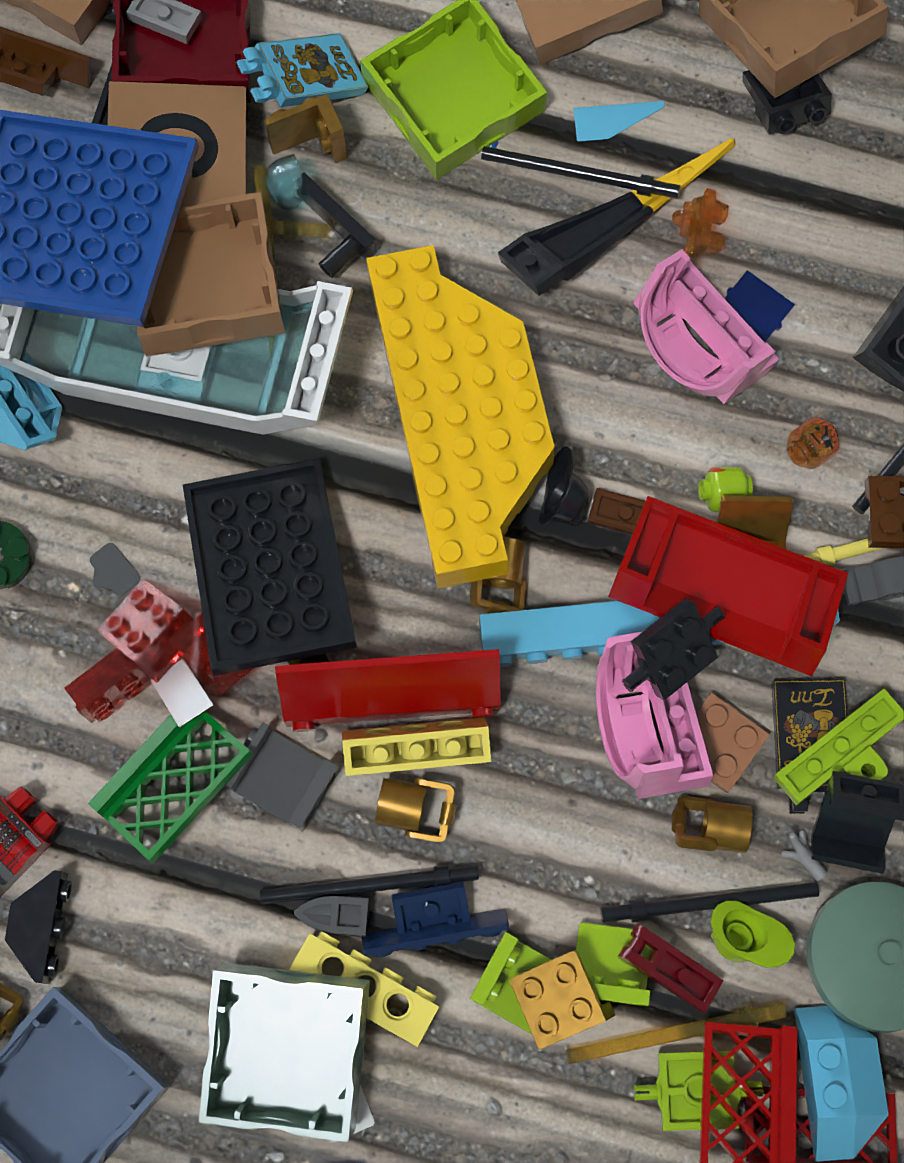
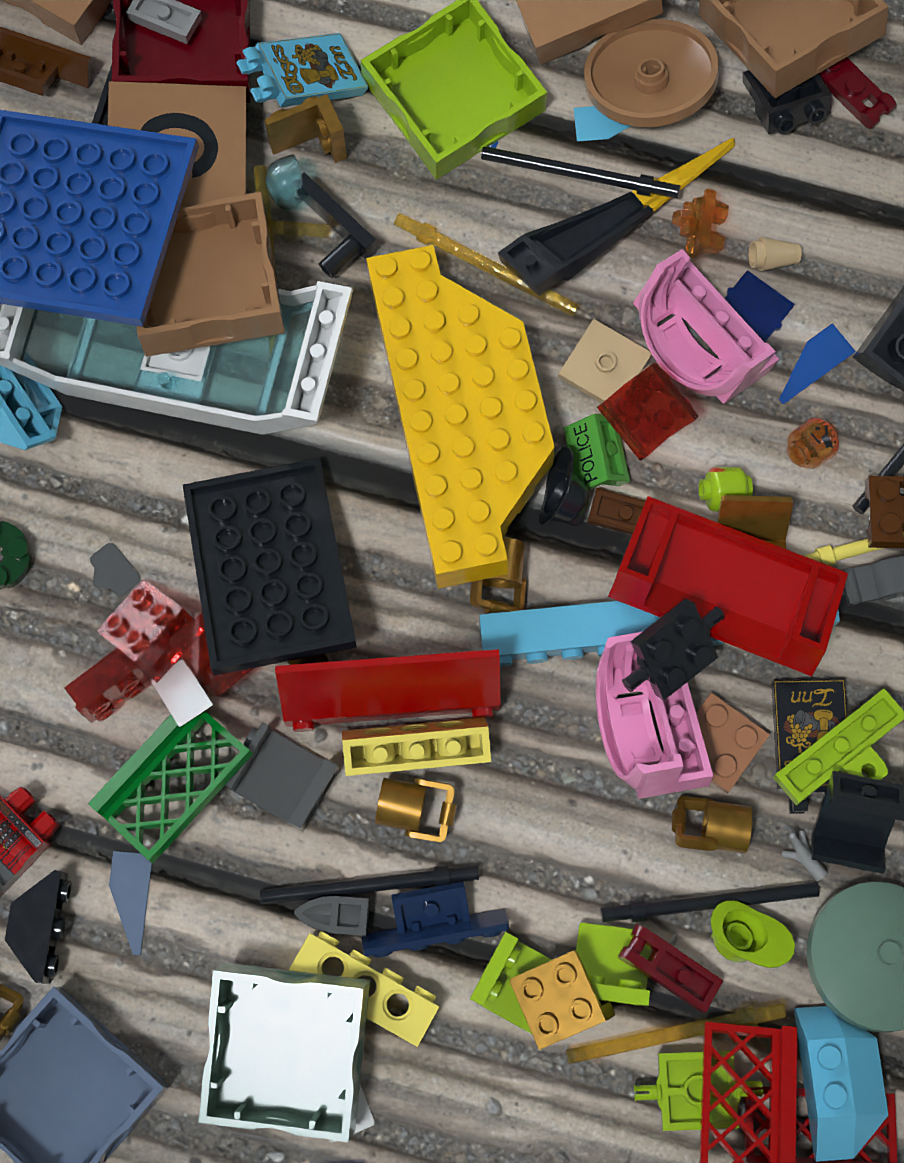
(129, 890): none -> sand blue sticker
(428, 235): none -> clear yellow bar
(597, 452): none -> bright green panel
(603, 362): none -> tan plate
(647, 410): none -> clear red bracket
(651, 73): none -> medium nougat dish
(772, 254): none -> tan cone
(817, 358): none -> blue sticker
(853, 89): none -> dark red plate

